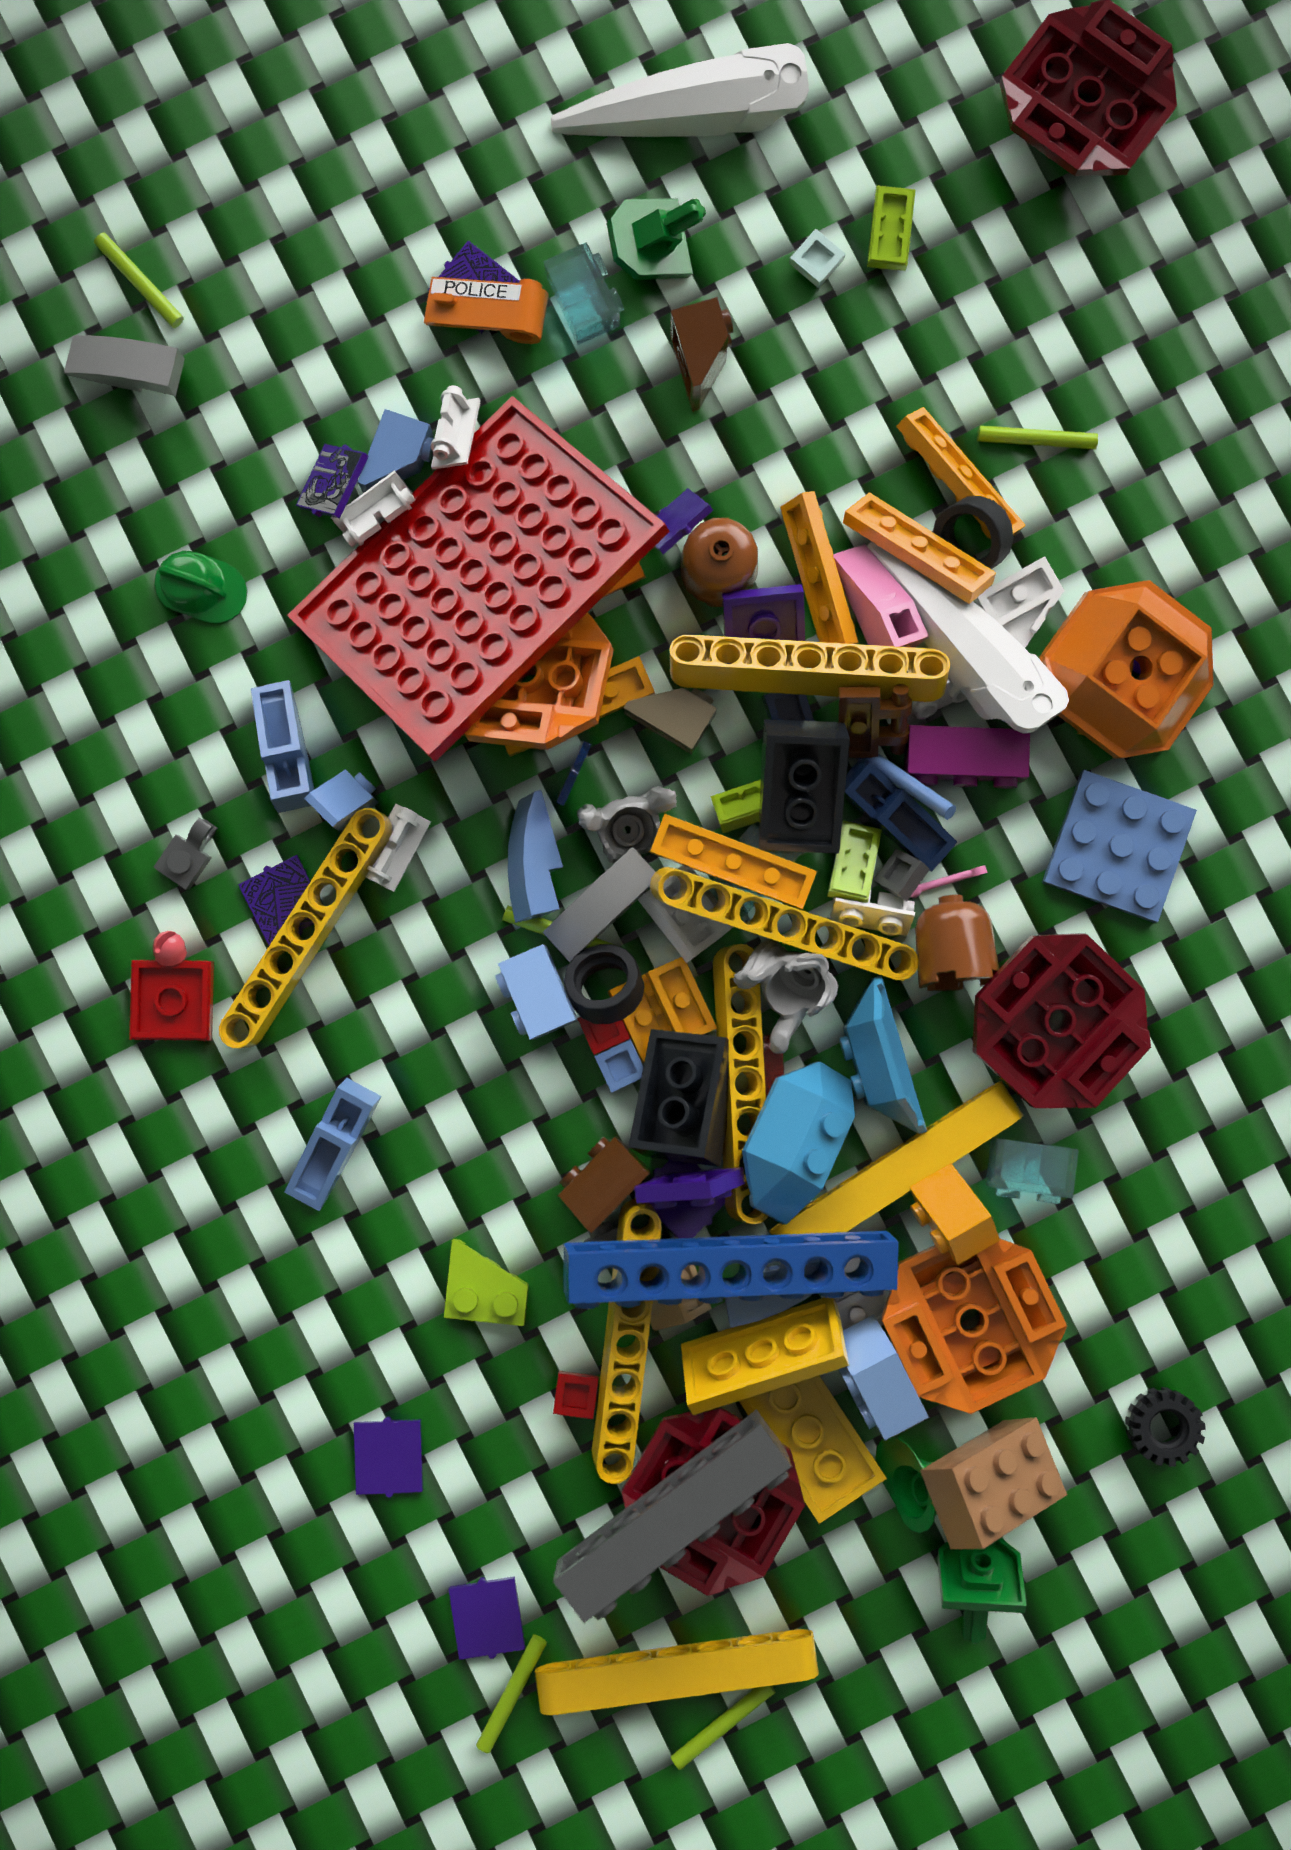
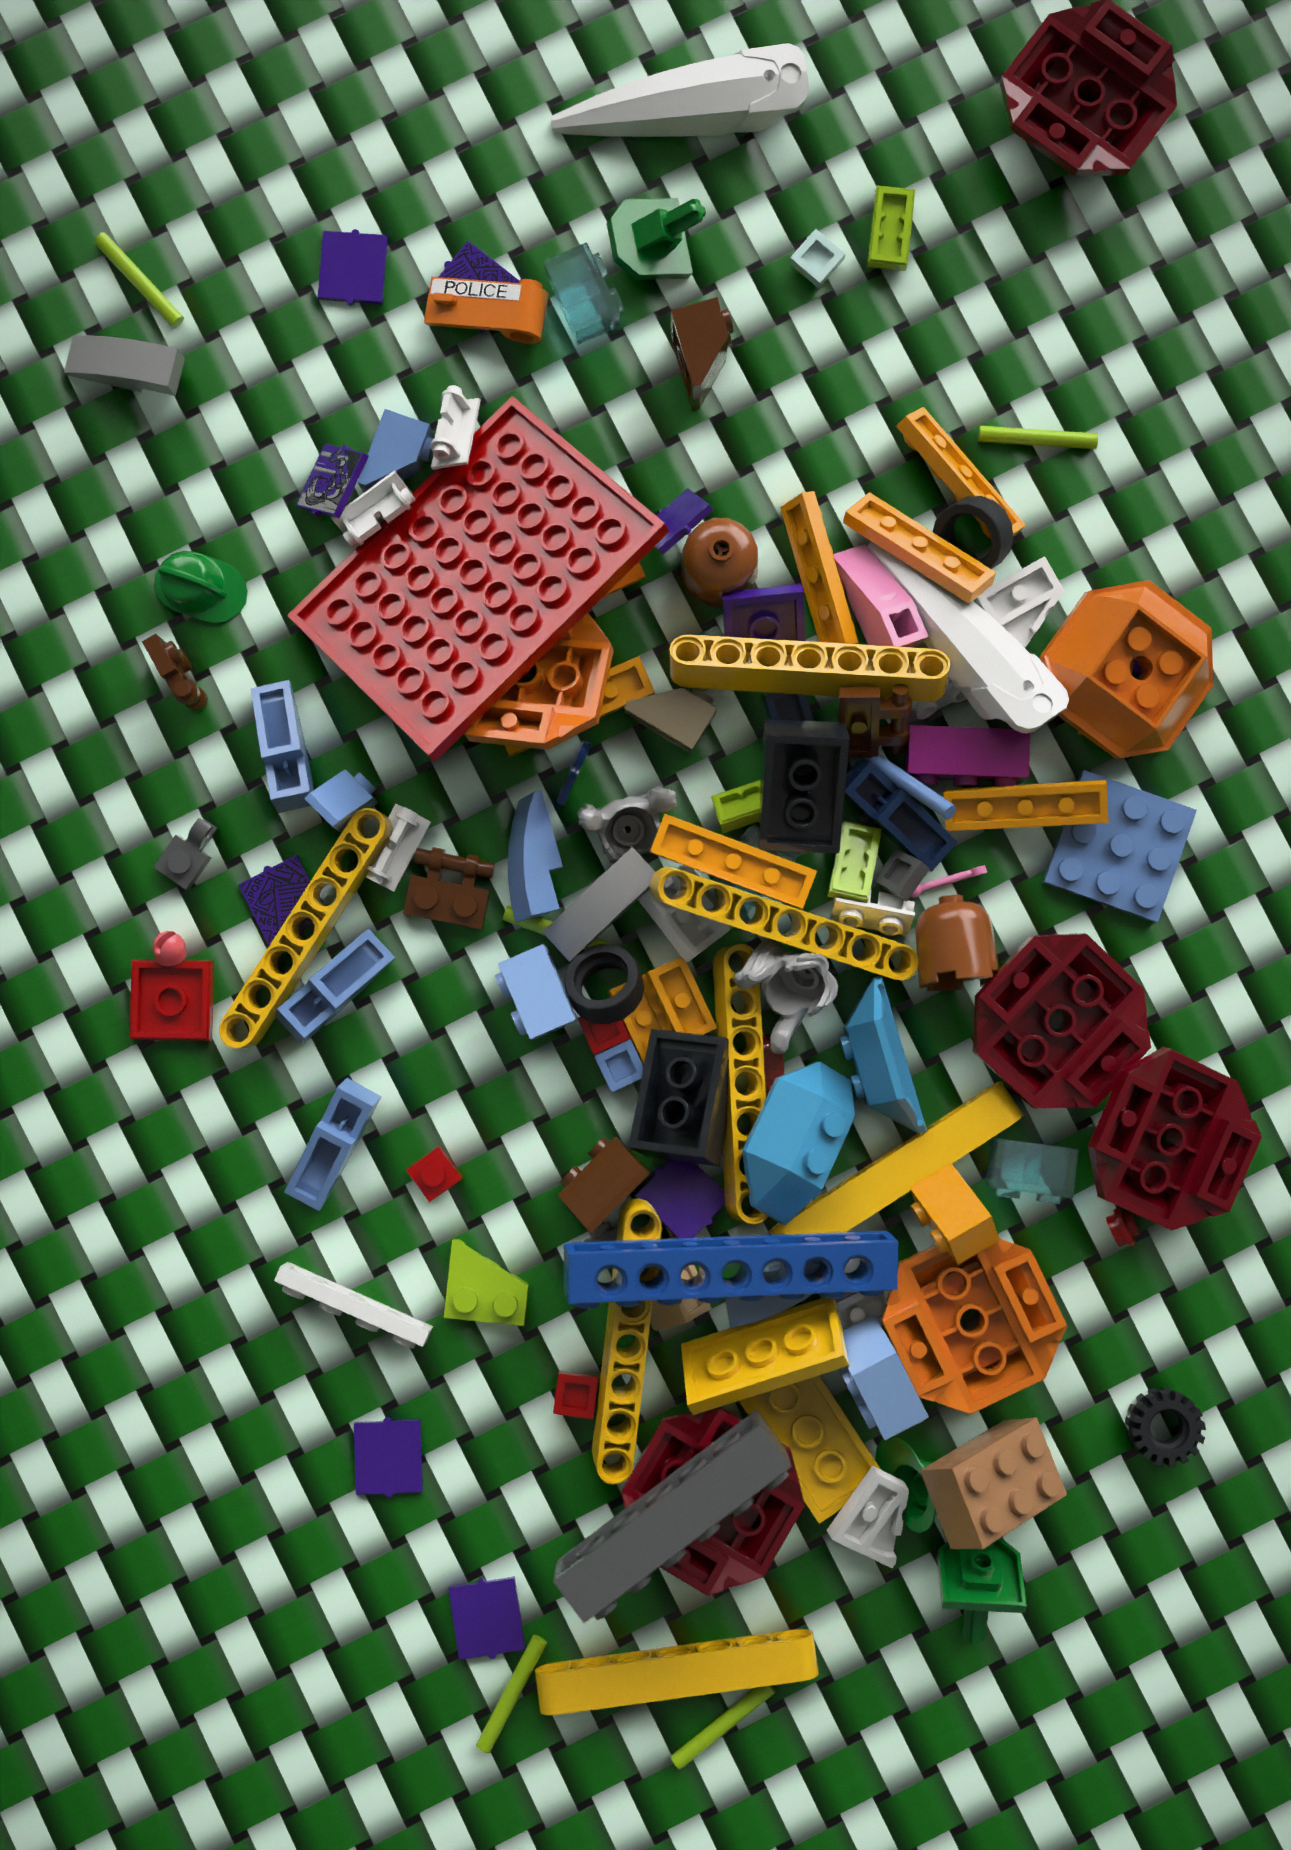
(174, 668): none -> reddish brown plate
(334, 986): none -> medium blue slope
(337, 1298): none -> white plate
(352, 267): none -> dark purple piece
(434, 1173): none -> red plate
(445, 900): none -> reddish brown plate
(697, 1186): dark purple plate -> none
(872, 1517): none -> white wing
(1028, 805): none -> light orange plate
(1123, 1227): none -> red plate
(1204, 1148): none -> dark red piece

